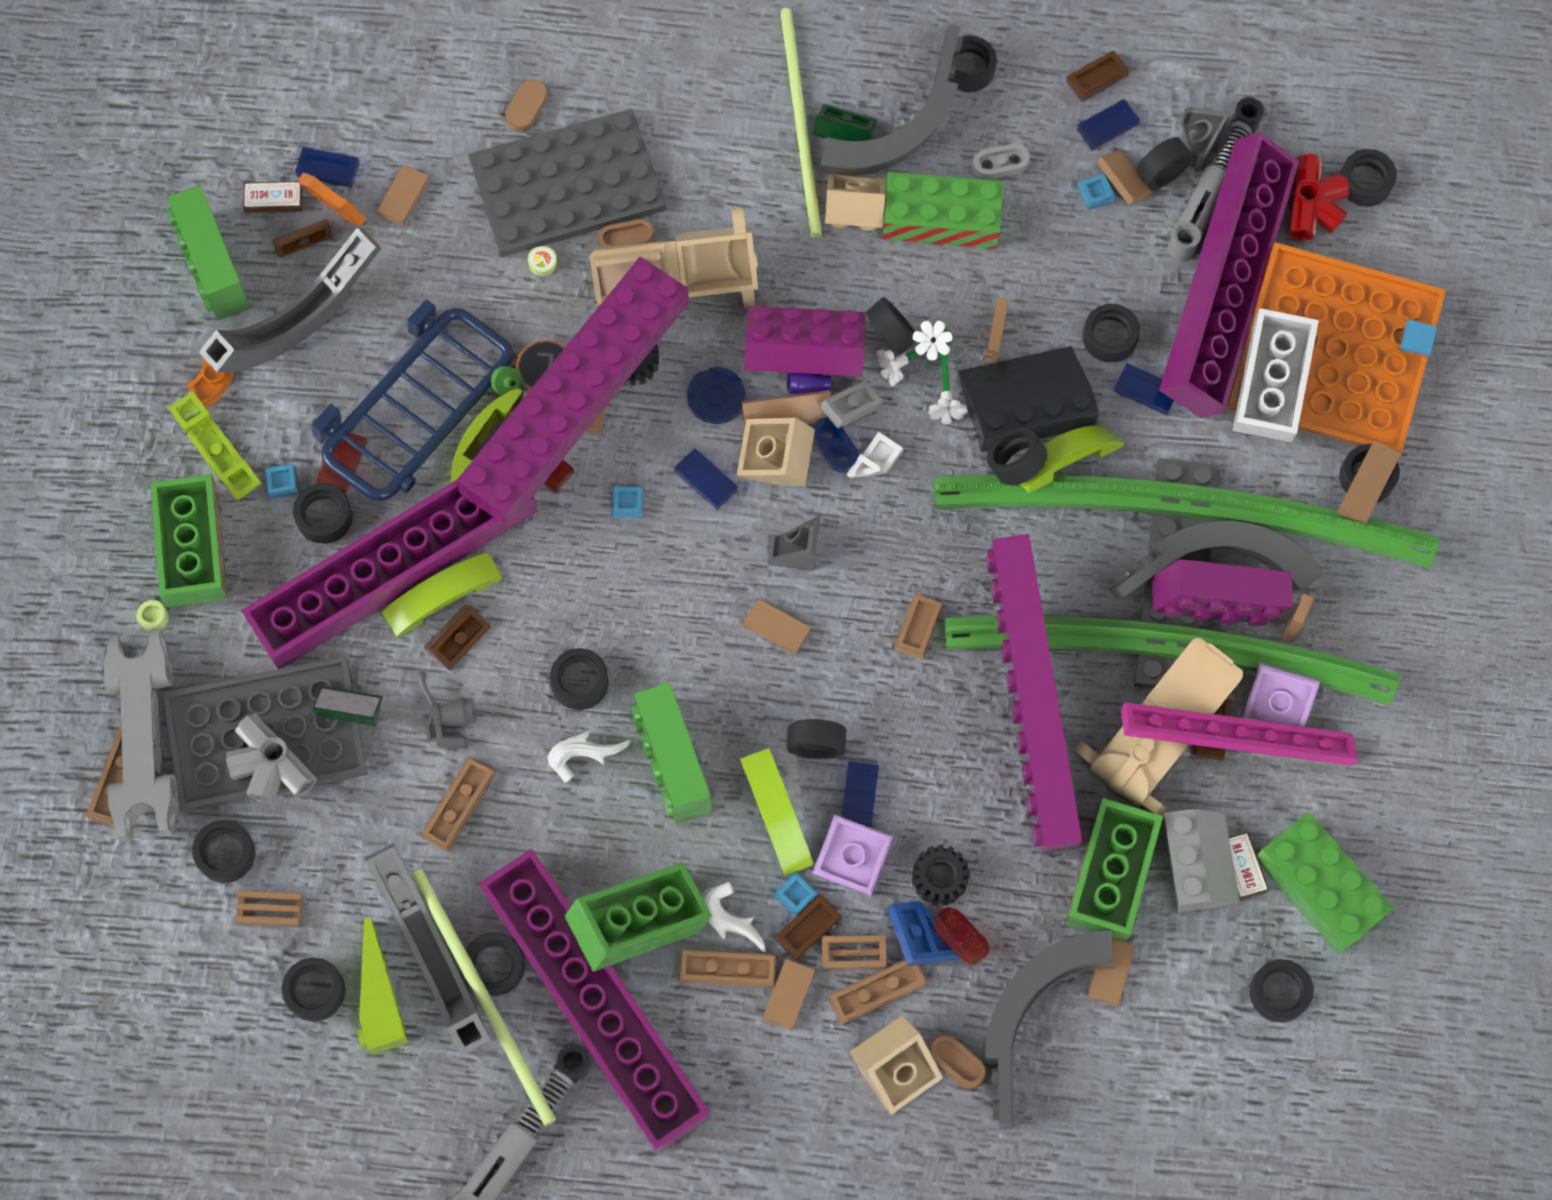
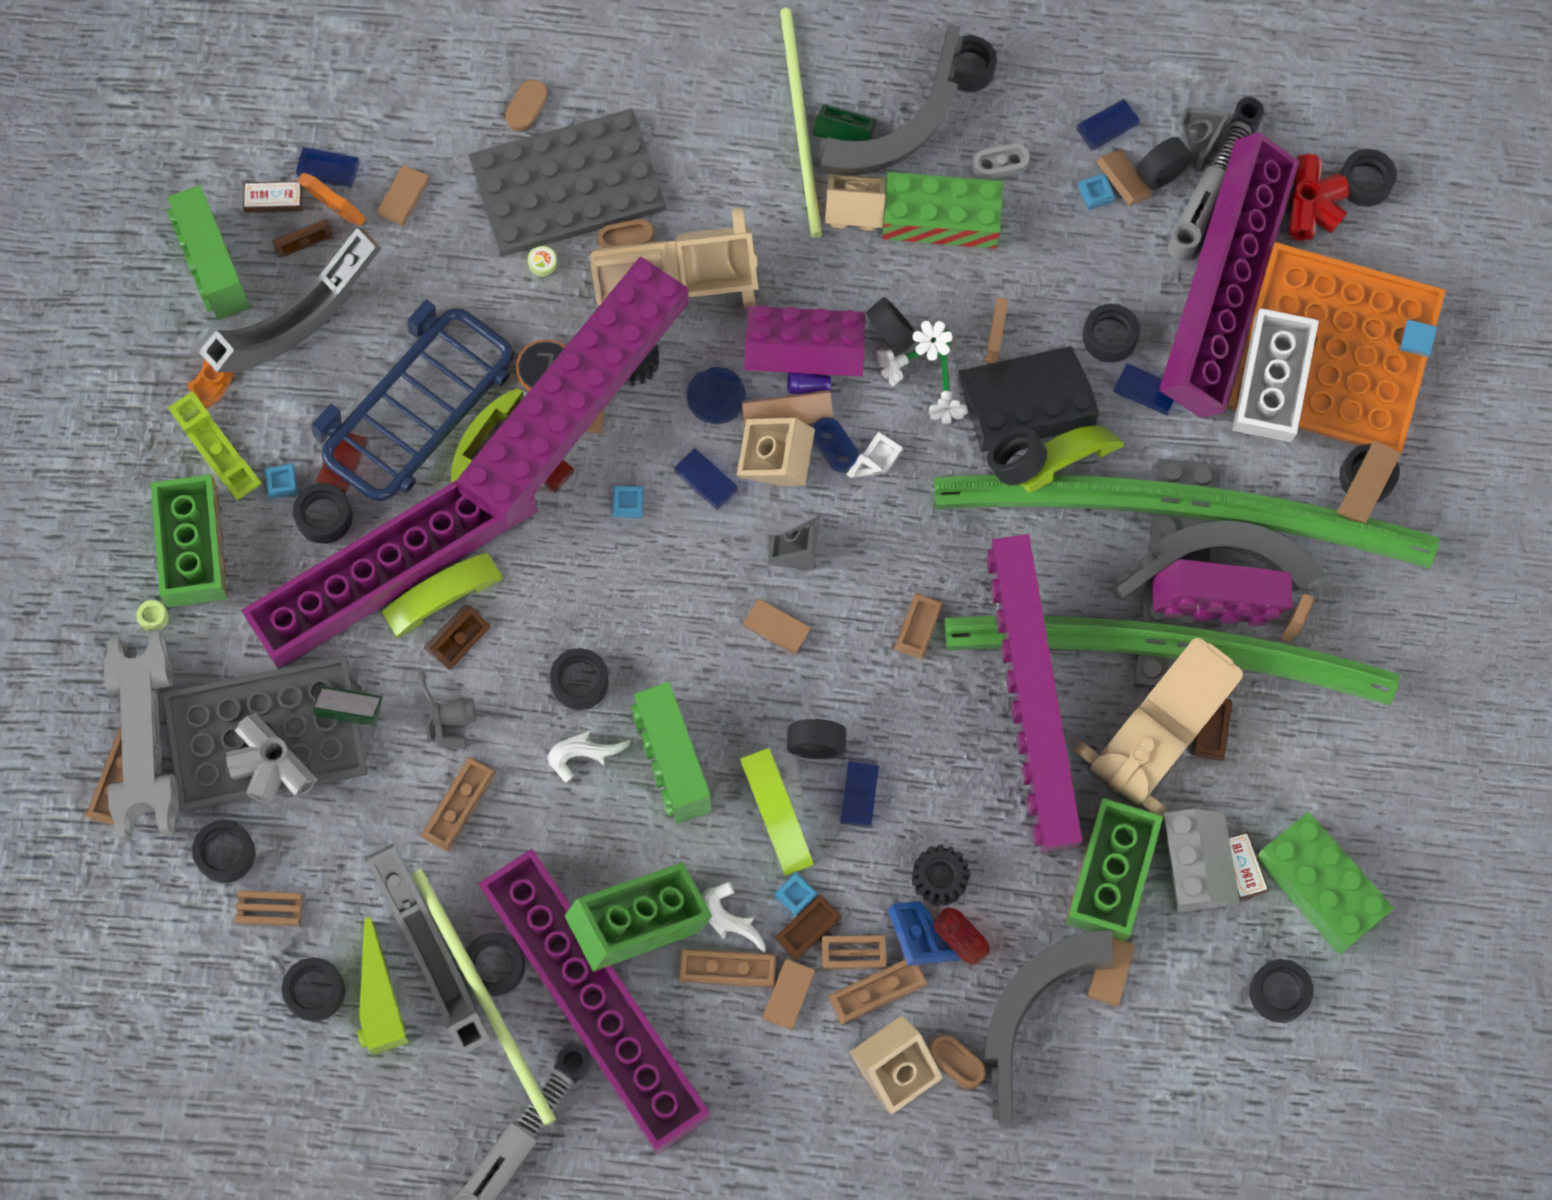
(506, 379): bright green tile -> none
(851, 404): light grey plate -> none
(852, 855): lavender tile -> none
(1097, 75): reddish brown tile -> none
(1238, 734): dark pink plate -> none
(1280, 696): lavender tile -> none

